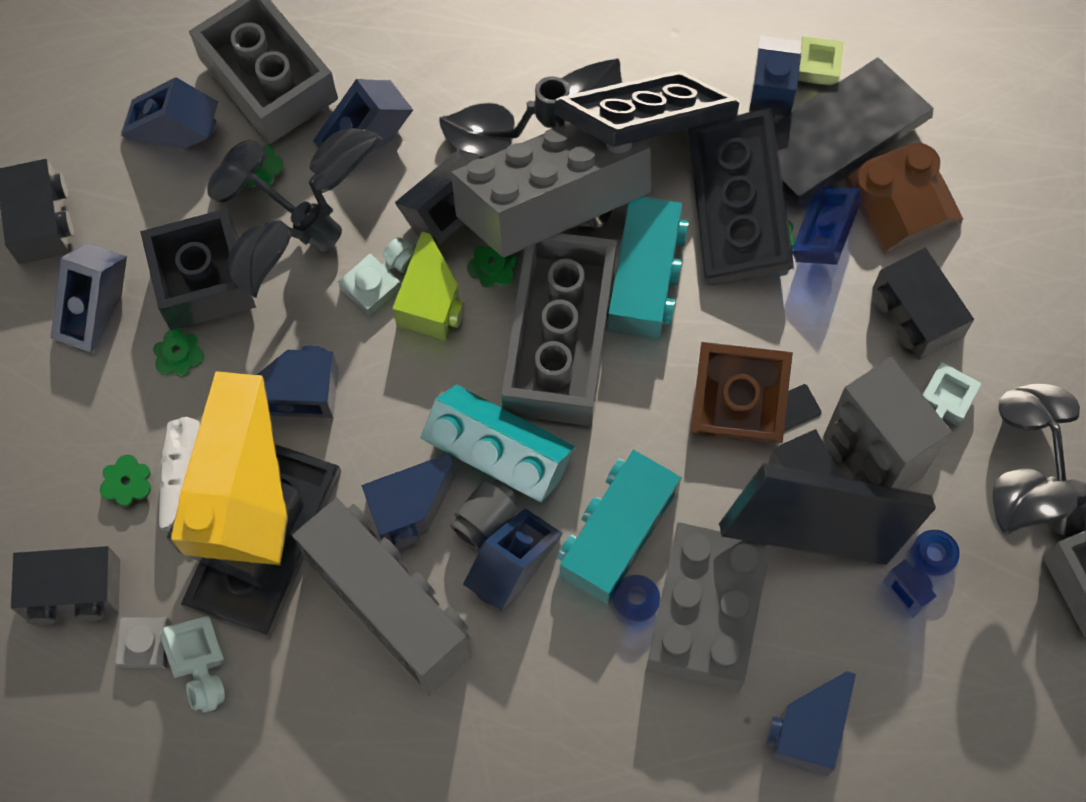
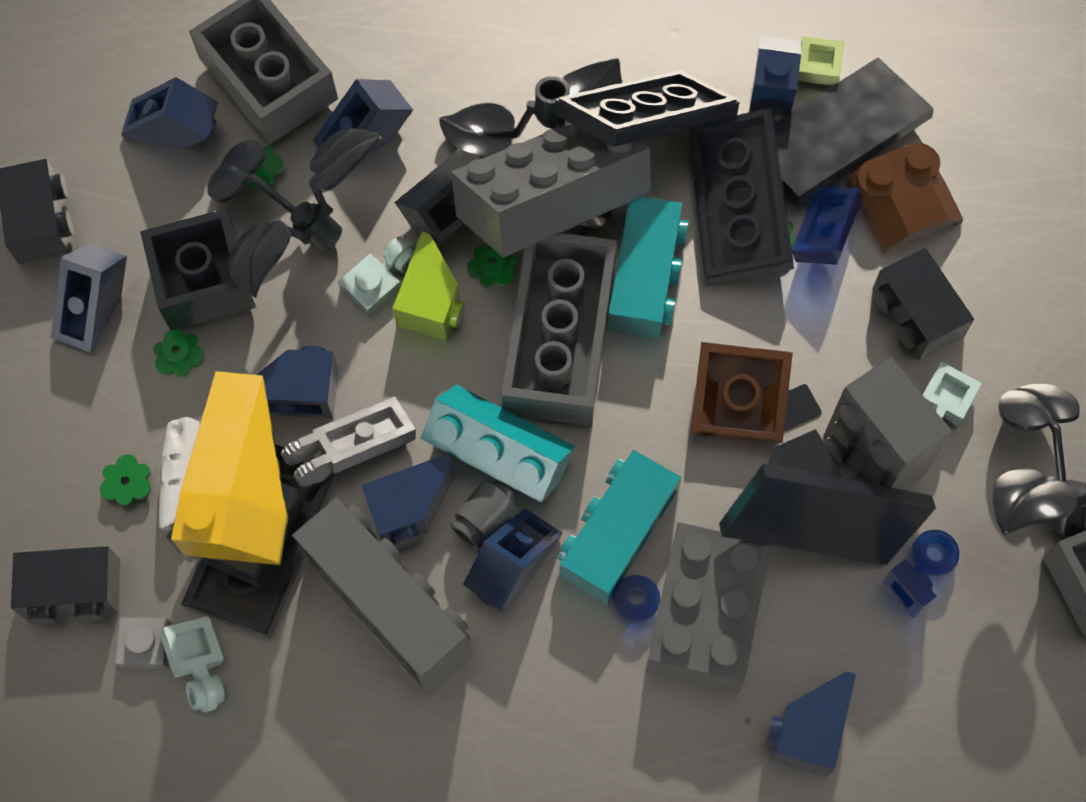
(349, 441): none -> light grey hinge

